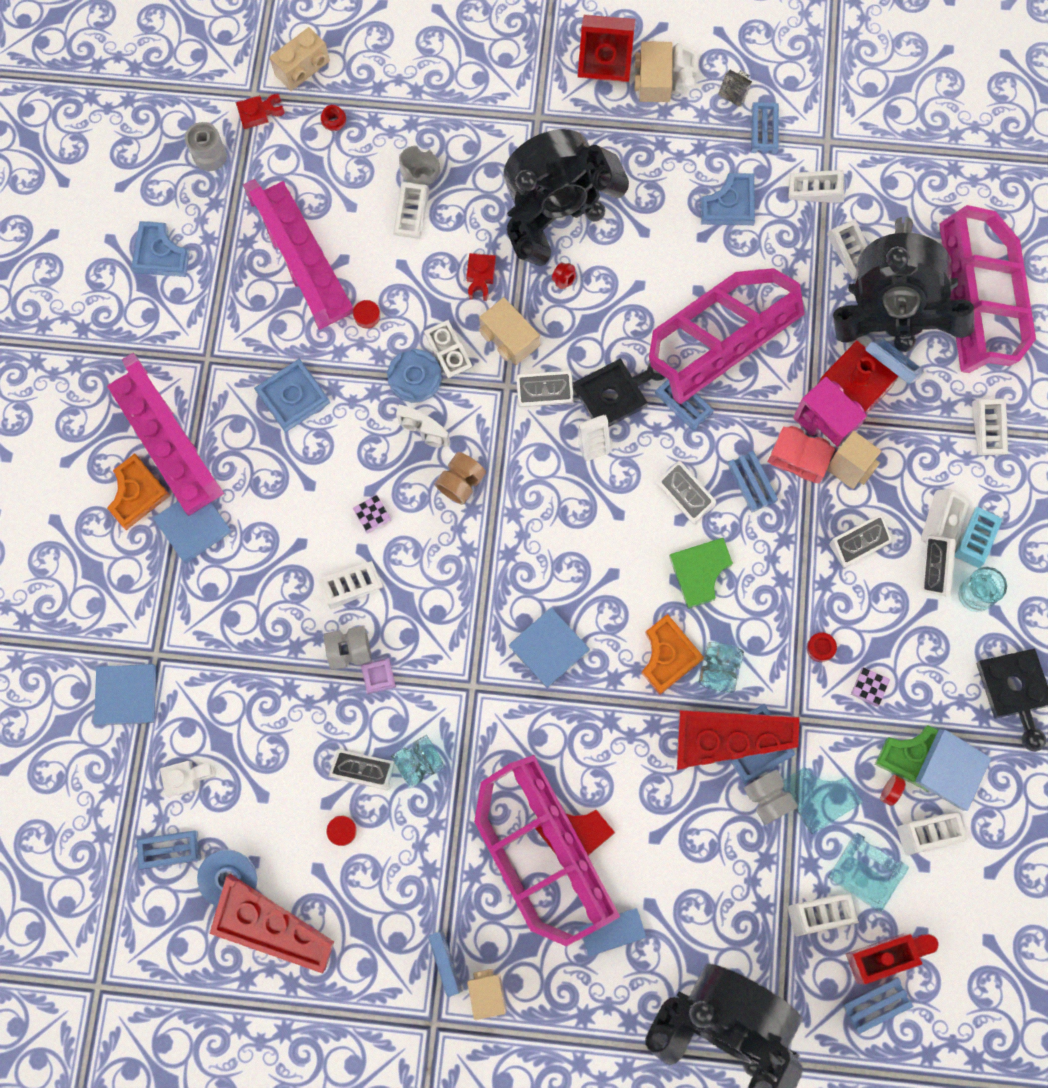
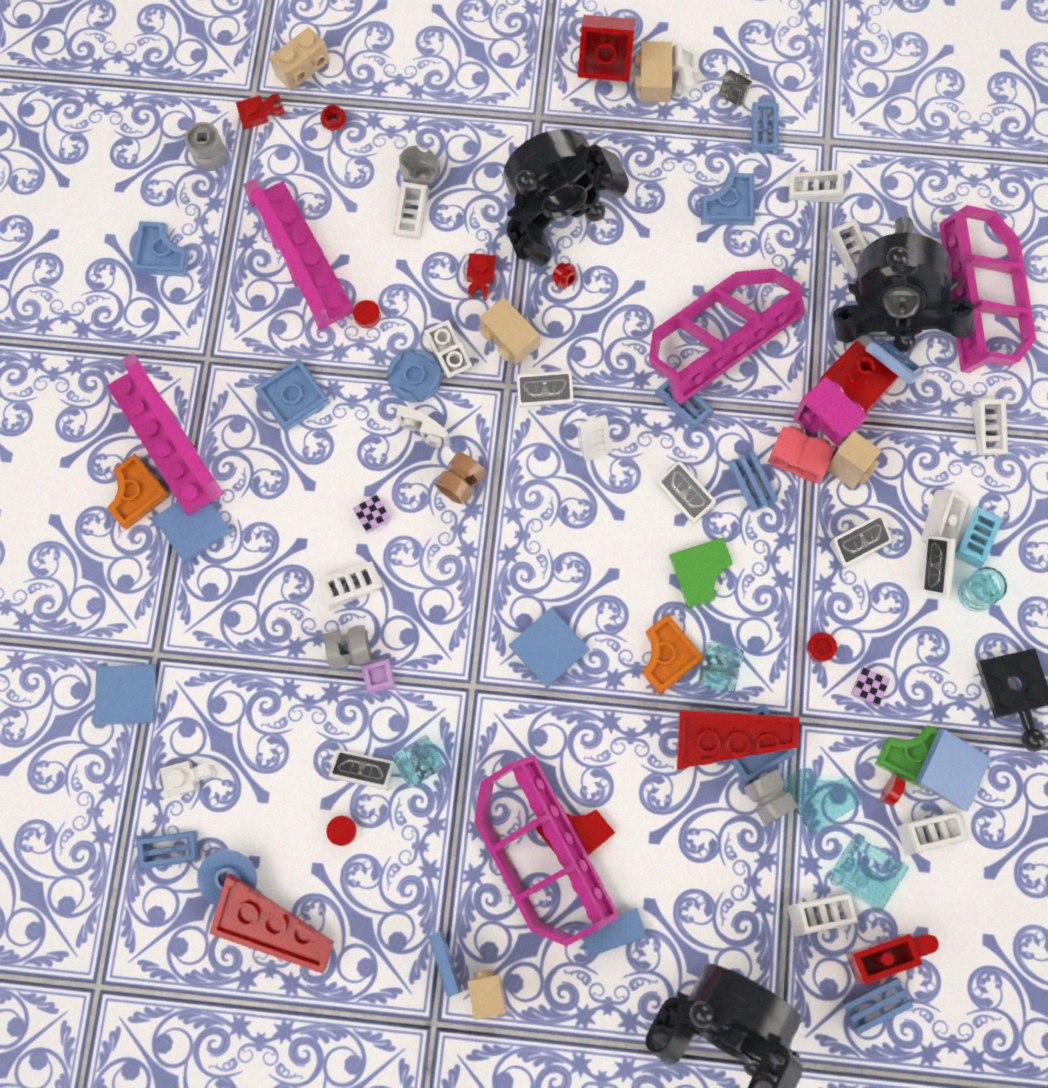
(614, 377): black plate -> none

